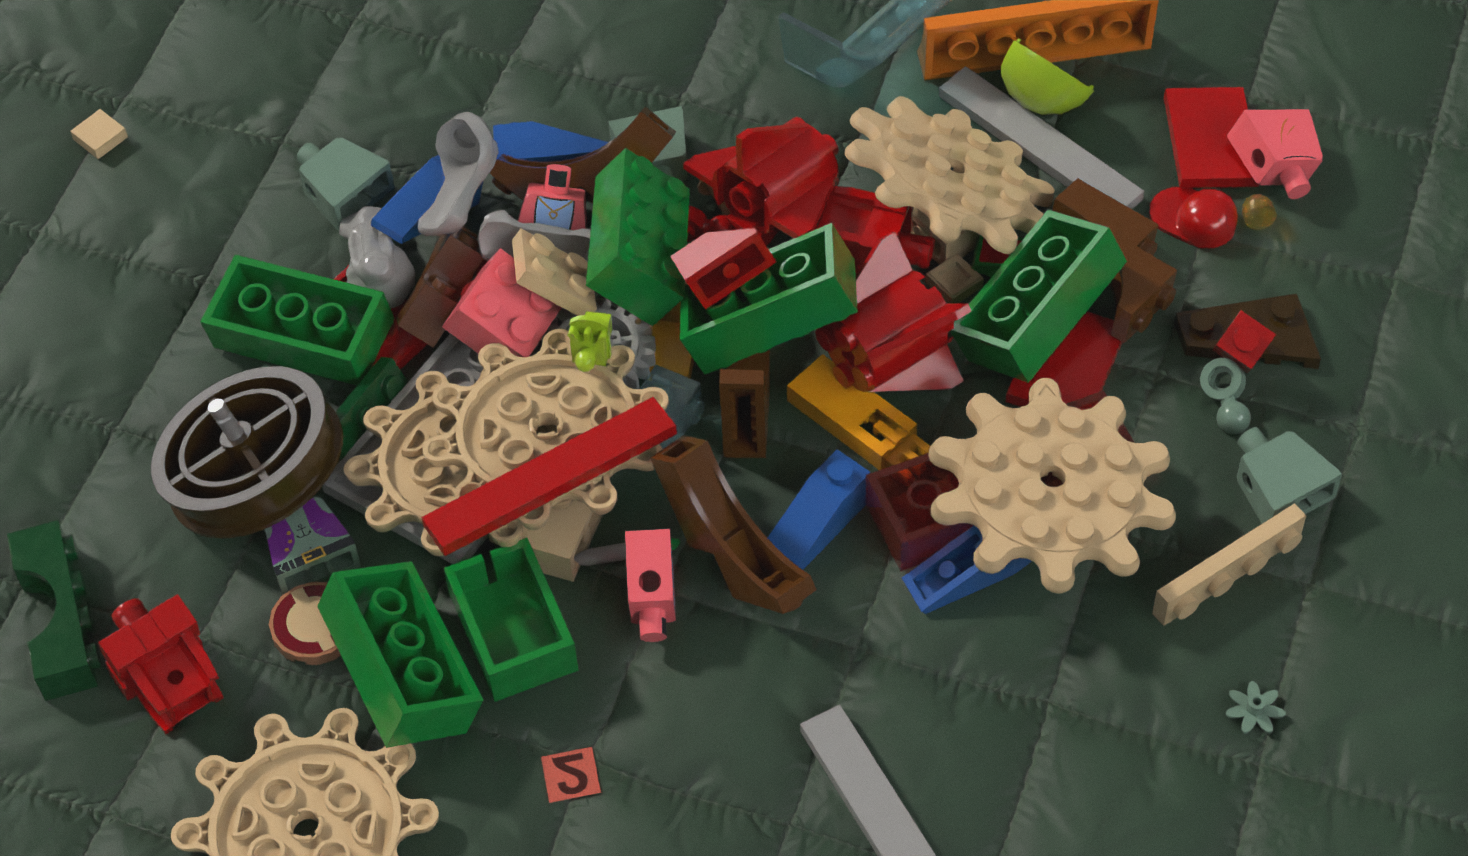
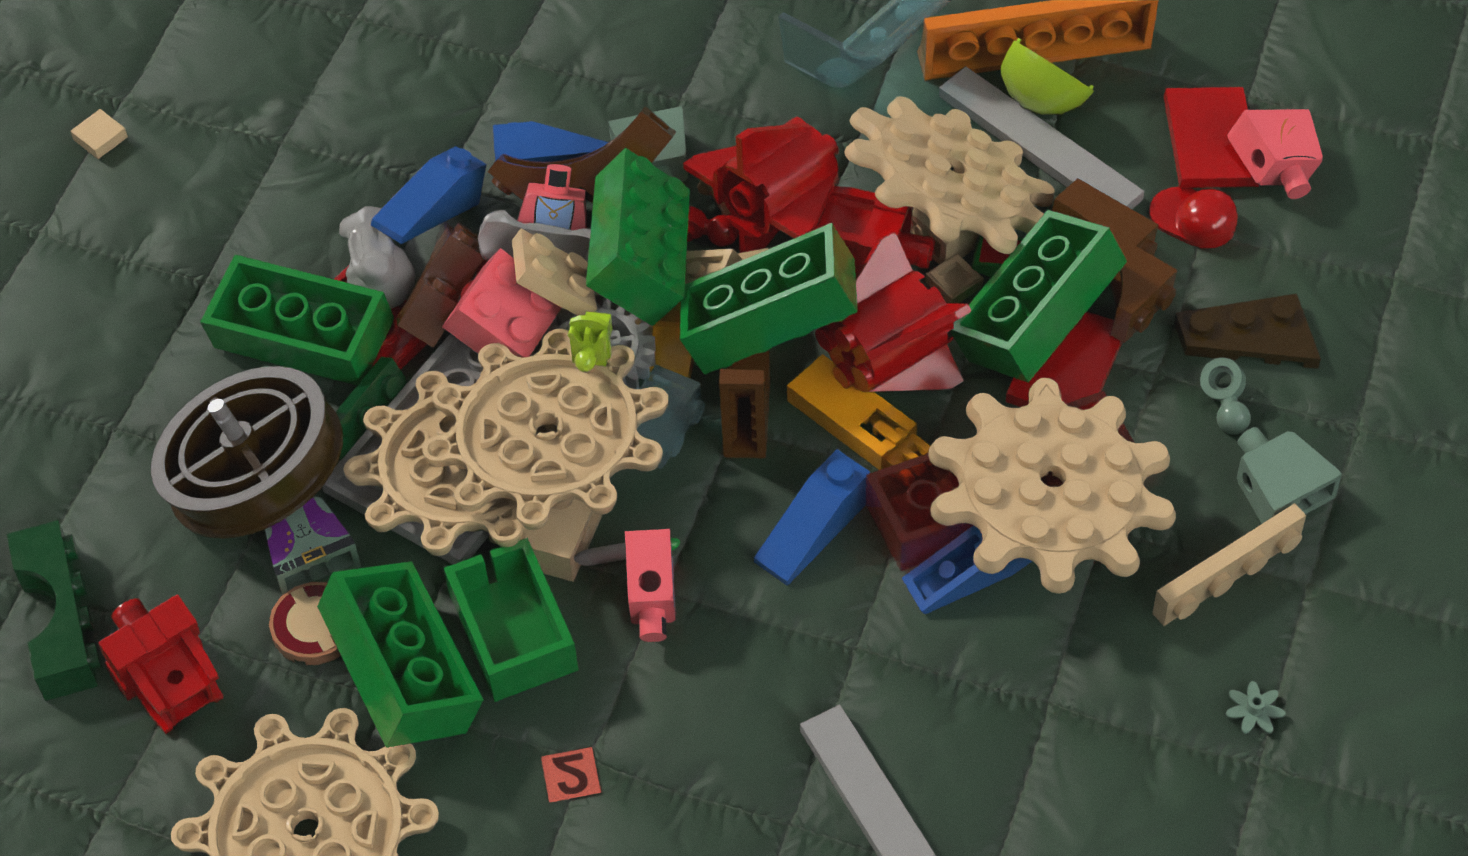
(343, 178): sand green torso -> none
(466, 160): light grey hair -> none
(548, 476): red tile -> none
(720, 525): reddish brown arch -> none
(722, 262): red slope -> none
(1244, 341): red brick -> none
(1263, 212): clear yellow hinge -> none

